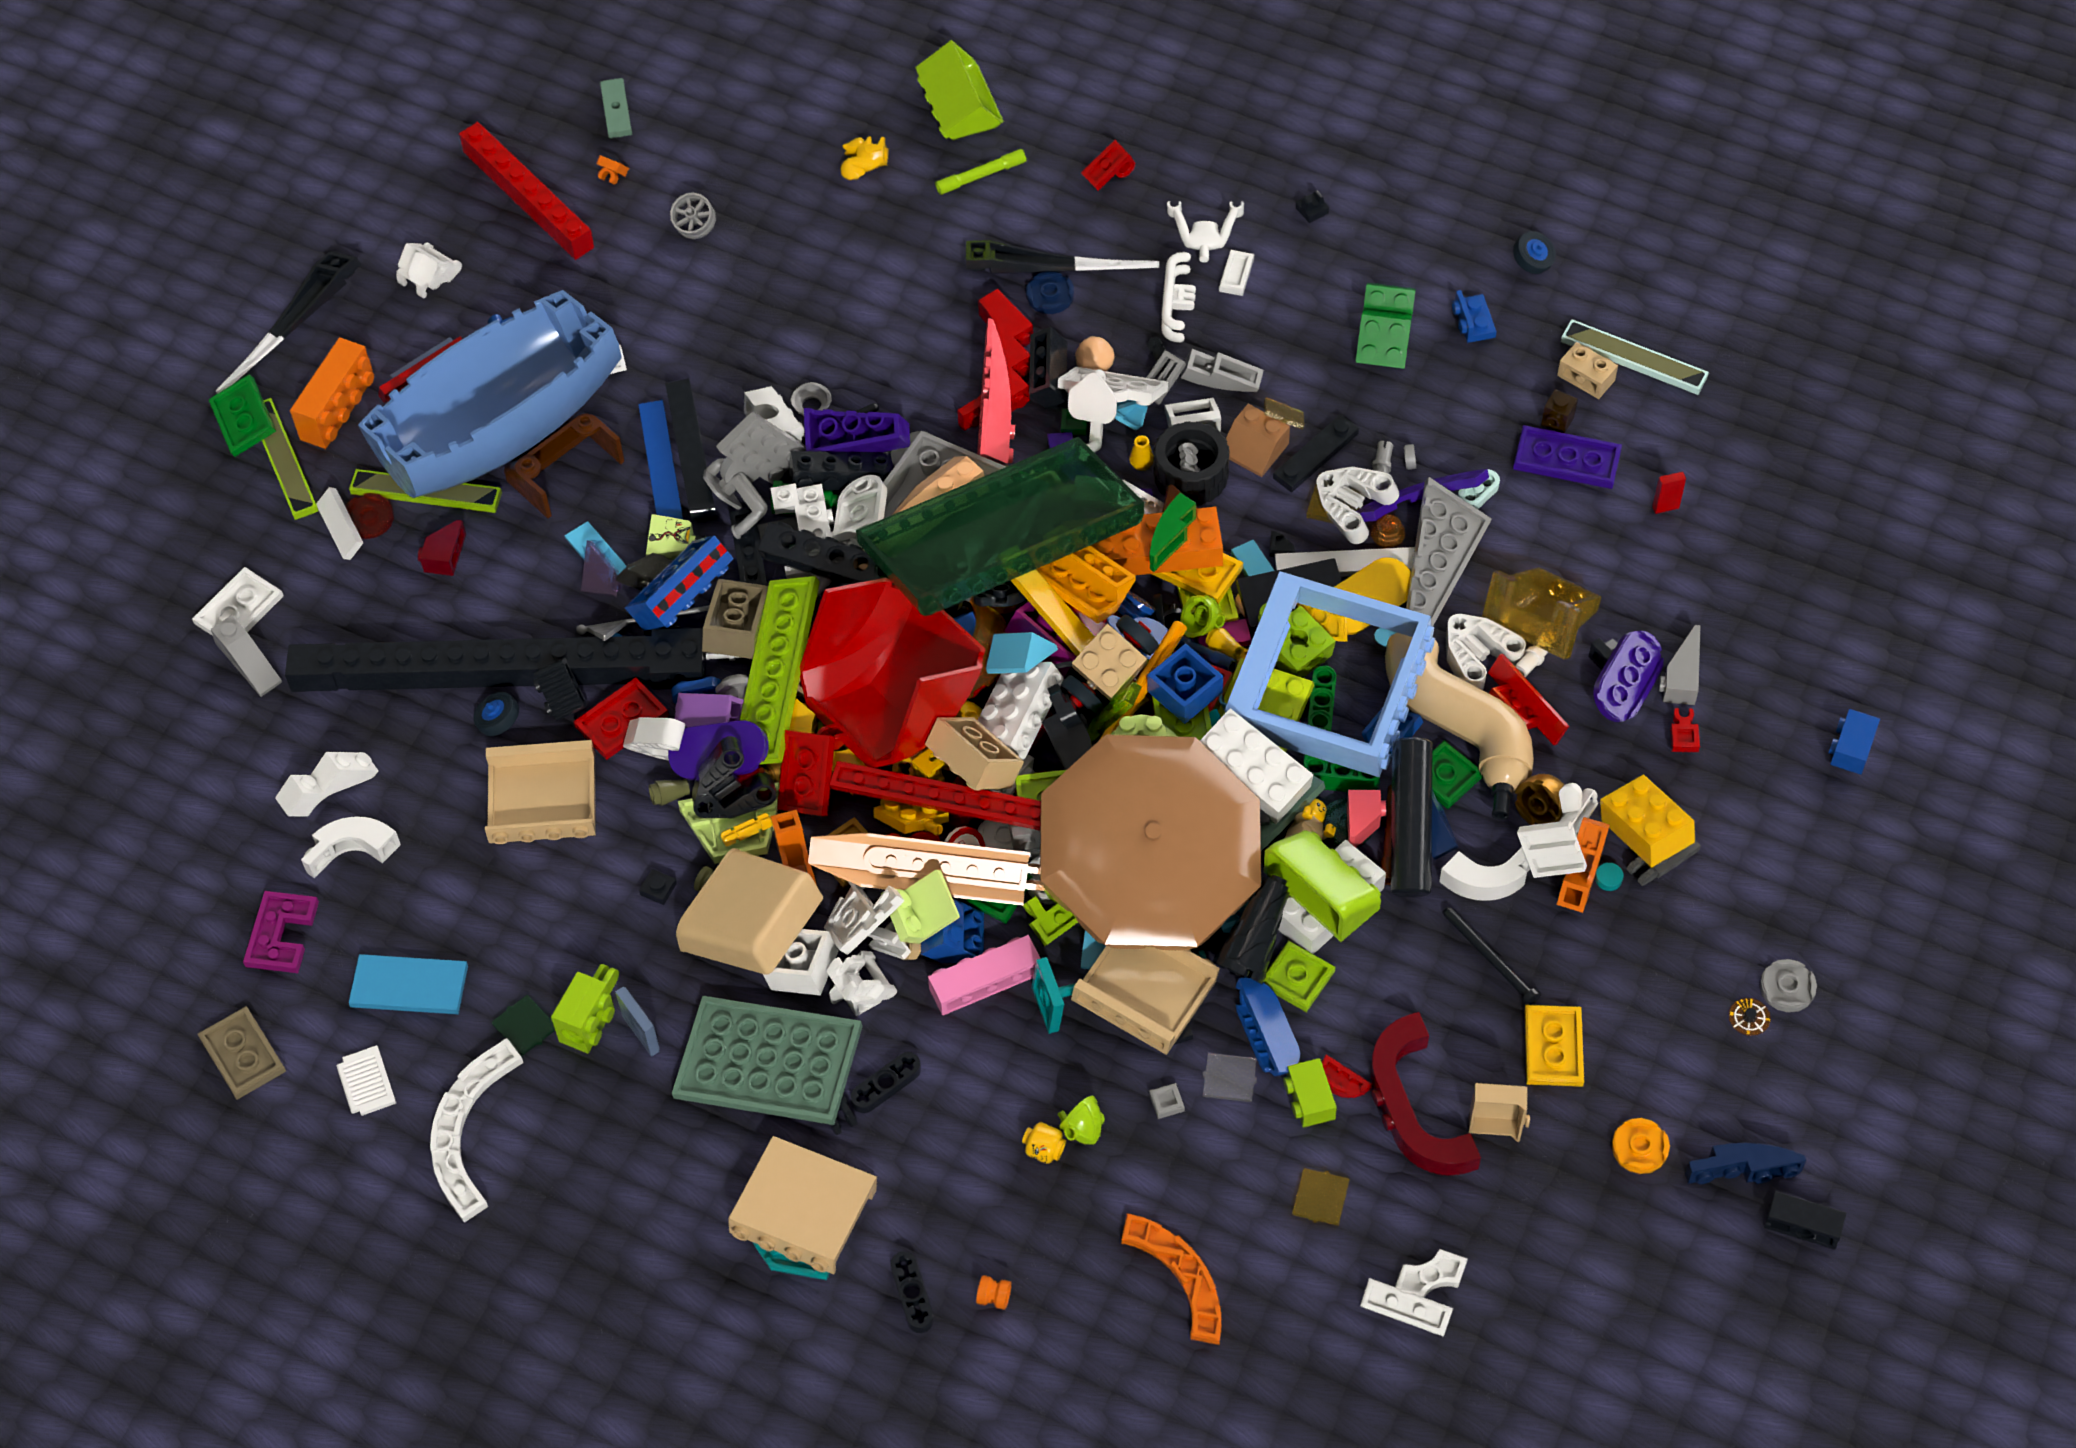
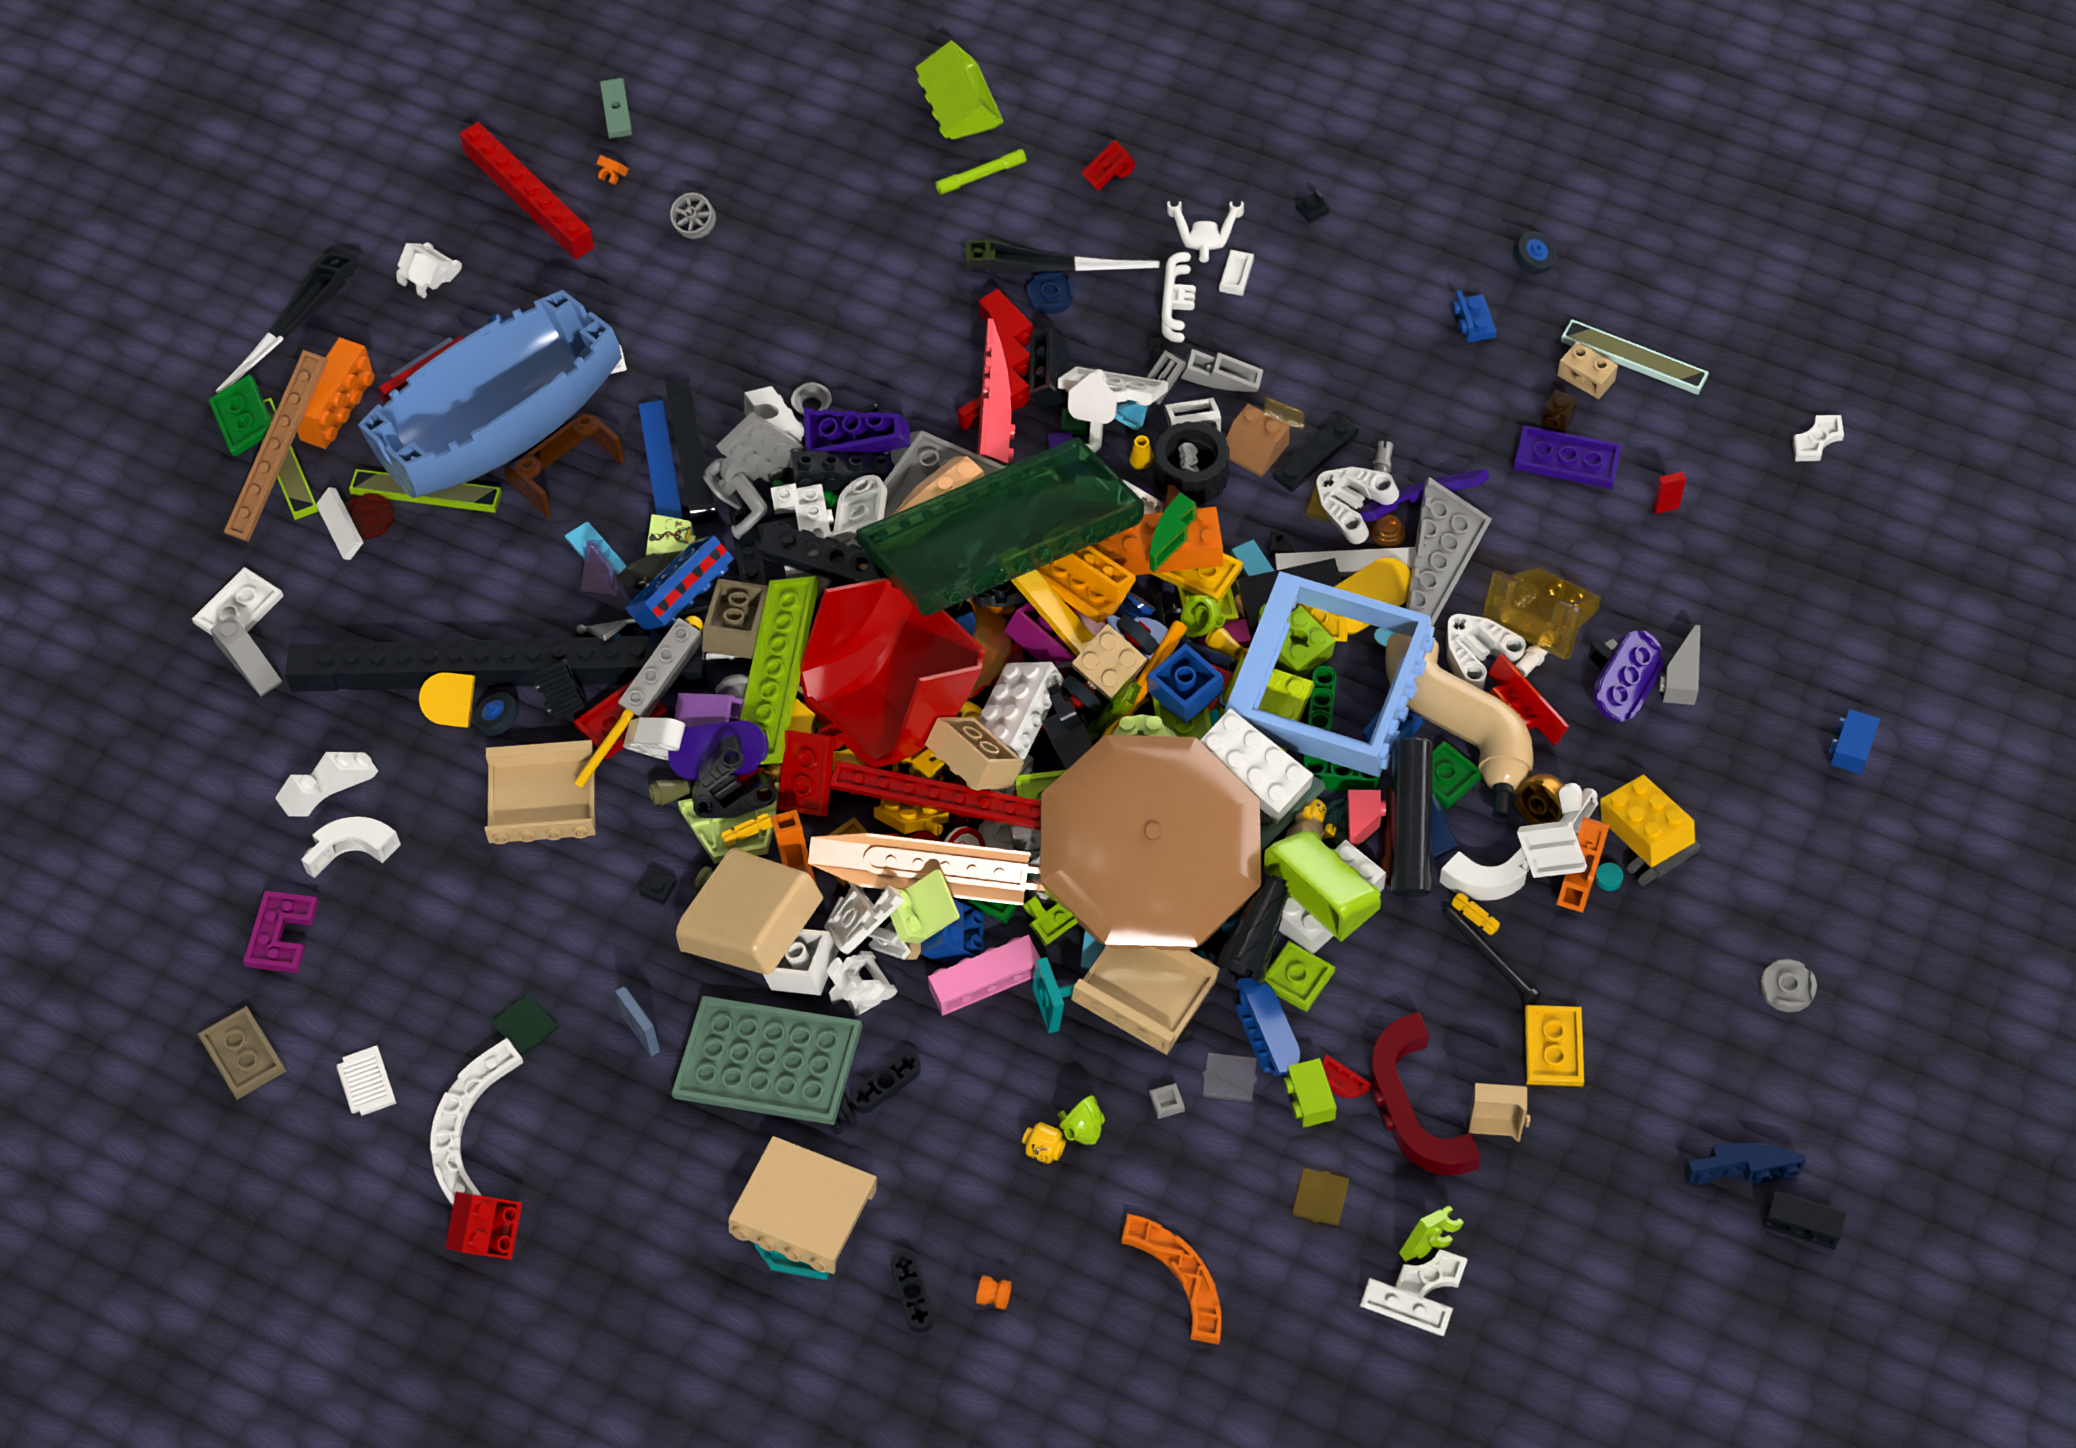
(275, 446): none -> medium nougat tile
(408, 984): dark azure tile -> none
(443, 549): dark red slope -> none
(448, 699): none -> yellow tile
(483, 1225): none -> red slope
(585, 1009): lime brick -> none
(651, 684): none -> light grey piece
(703, 686): blue plate -> none
(867, 157): yellow animal -> none
(1017, 652): medium azure slope -> none
(1095, 354): light nougat piece -> none
(1385, 325): green bracket -> none
(1409, 454): light grey tile -> none
(1428, 1233): none -> lime plate
(1475, 913): none -> yellow axle
(1481, 493): light aqua plate -> none
(1640, 1146): light orange tile -> none
(1684, 733): red plate -> none
(1749, 1016): clear orange piece -> none
(1810, 444): none -> white tile

